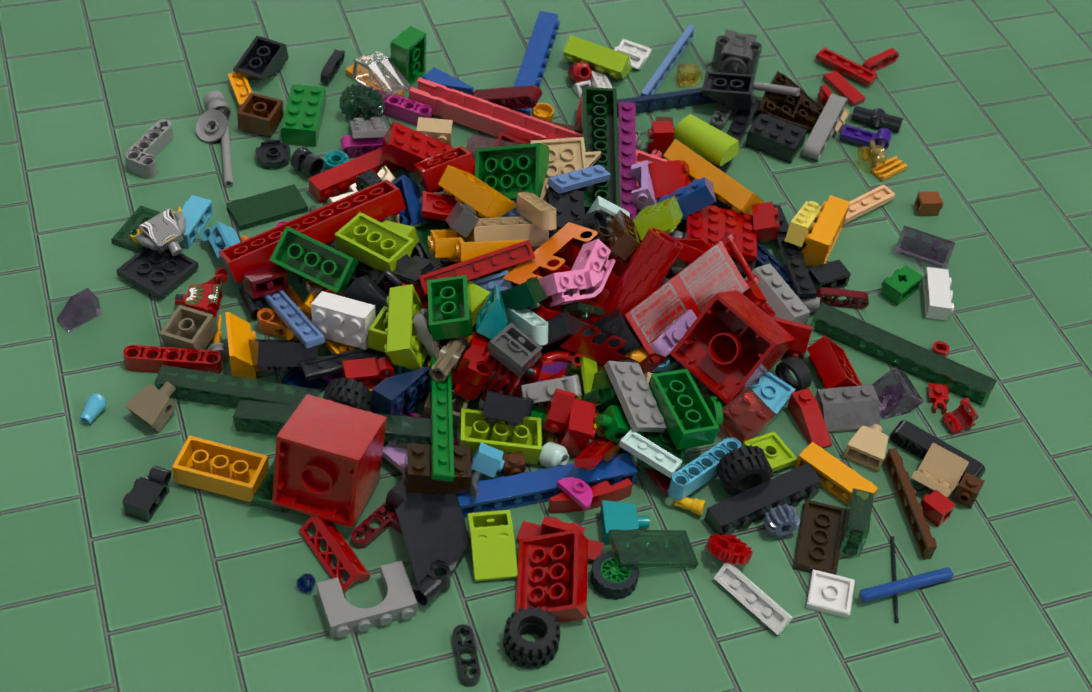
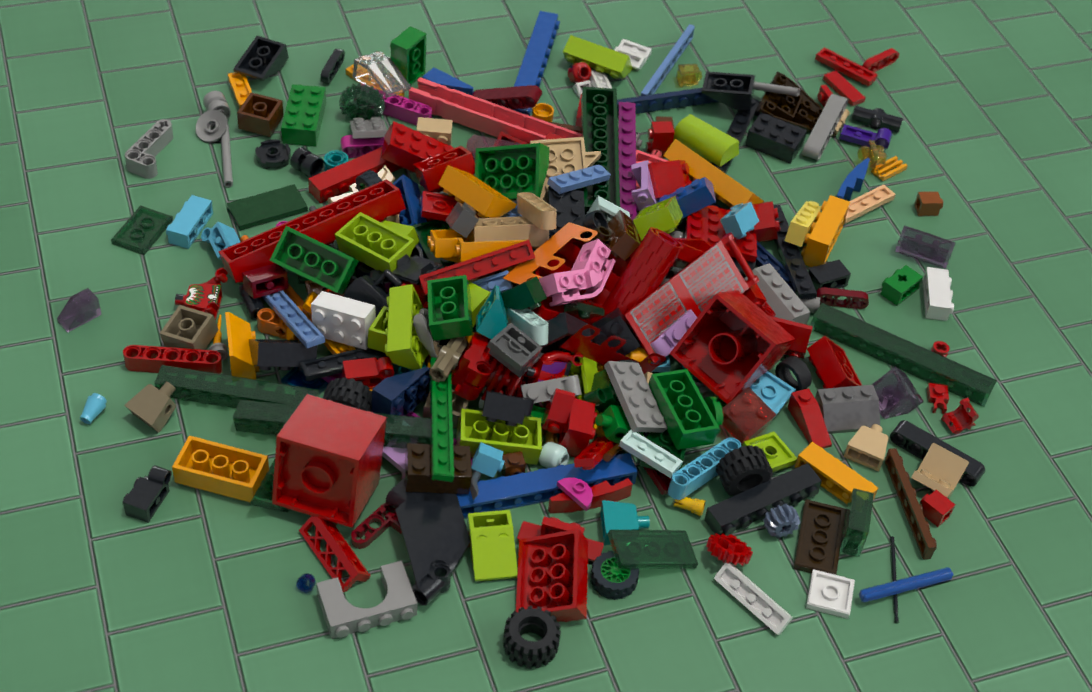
(157, 271): black plate -> none
(163, 232): light grey torso -> none
(464, 663): black beam -> none
(724, 118): dark grey beam -> none
(736, 53): dark grey piece -> none
(740, 220): none -> medium azure hinge
(853, 181): none -> blue slope
(968, 490): reddish brown brick -> none

